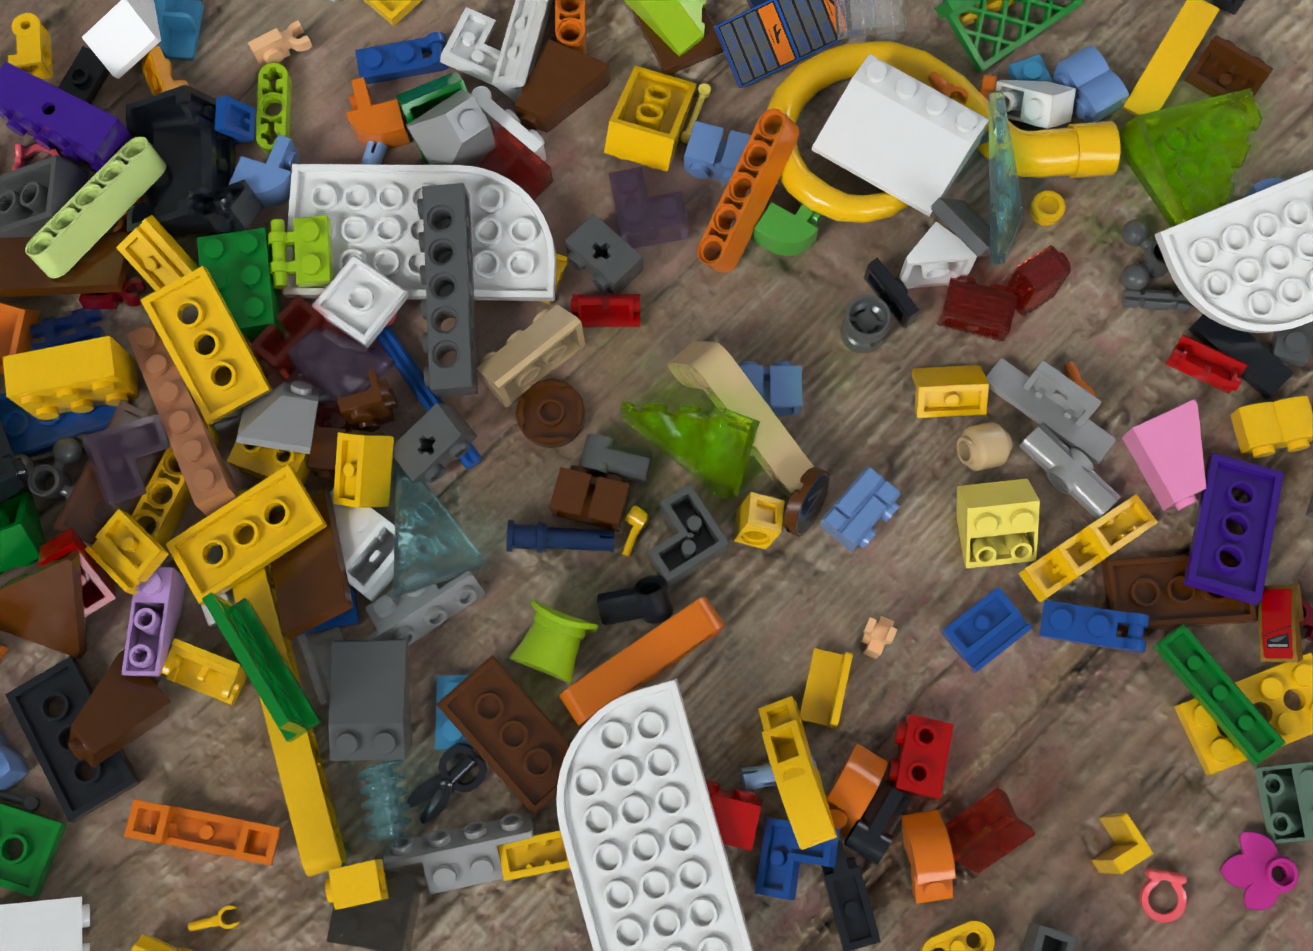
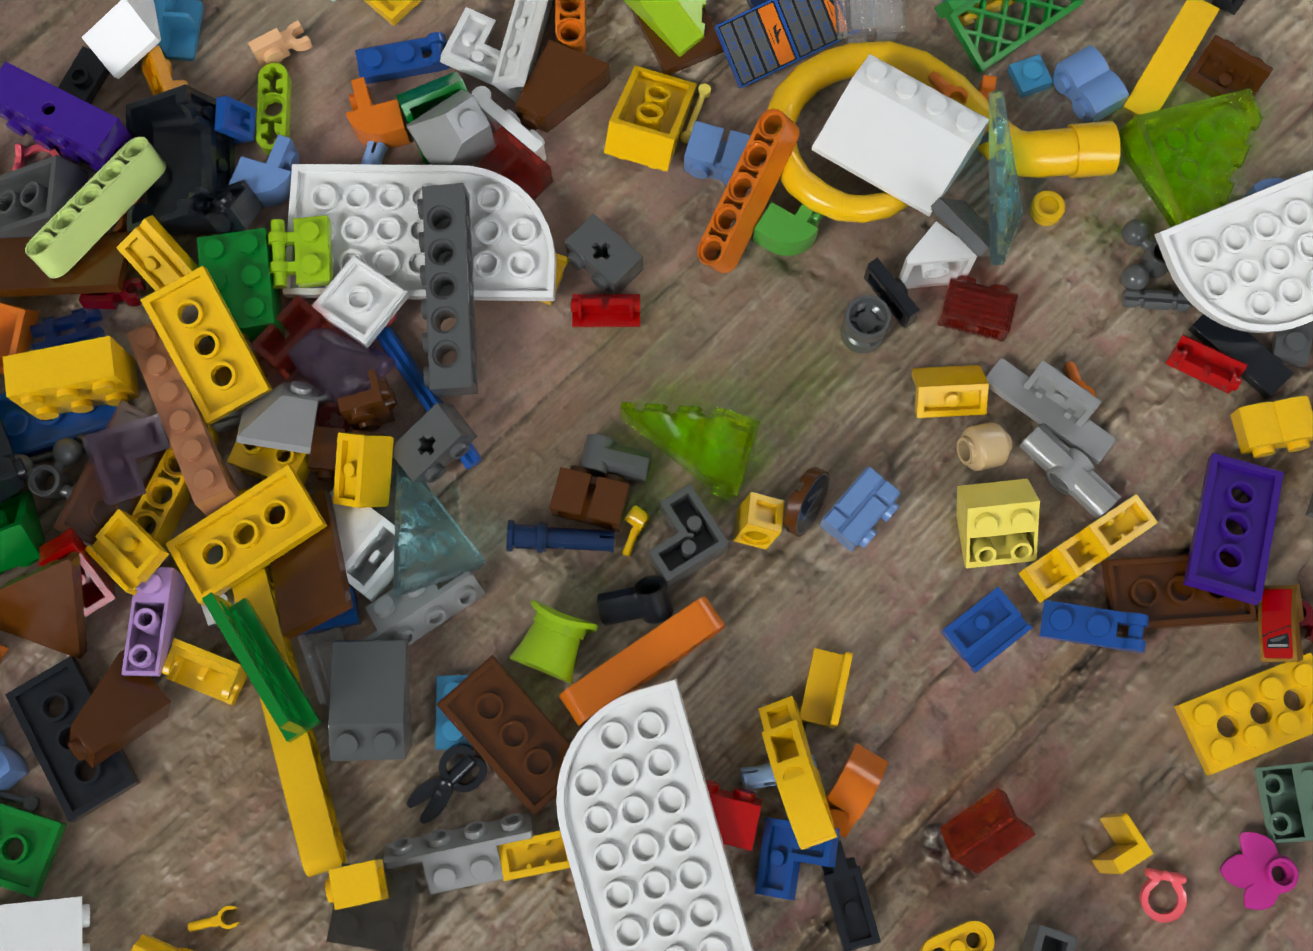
(33, 46): yellow leg -> none
(202, 831): orange slope -> none
(384, 801): clear light blue piece -> none
(531, 354): tan slope -> none
(551, 413): reddish brown tile -> none
(646, 219): clear purple brick -> none
(716, 372): tan beam -> none
(777, 385): medium blue piece -> none
(874, 830): black piece -> none
(876, 635): light nougat plate -> none
(920, 756): red brick -> none
(929, 856): orange brick -> none
(1038, 102): white slope -> none
(1039, 279): clear red brick -> none
(1170, 455): bright pink slope -> none
(1219, 695): green tile -> none

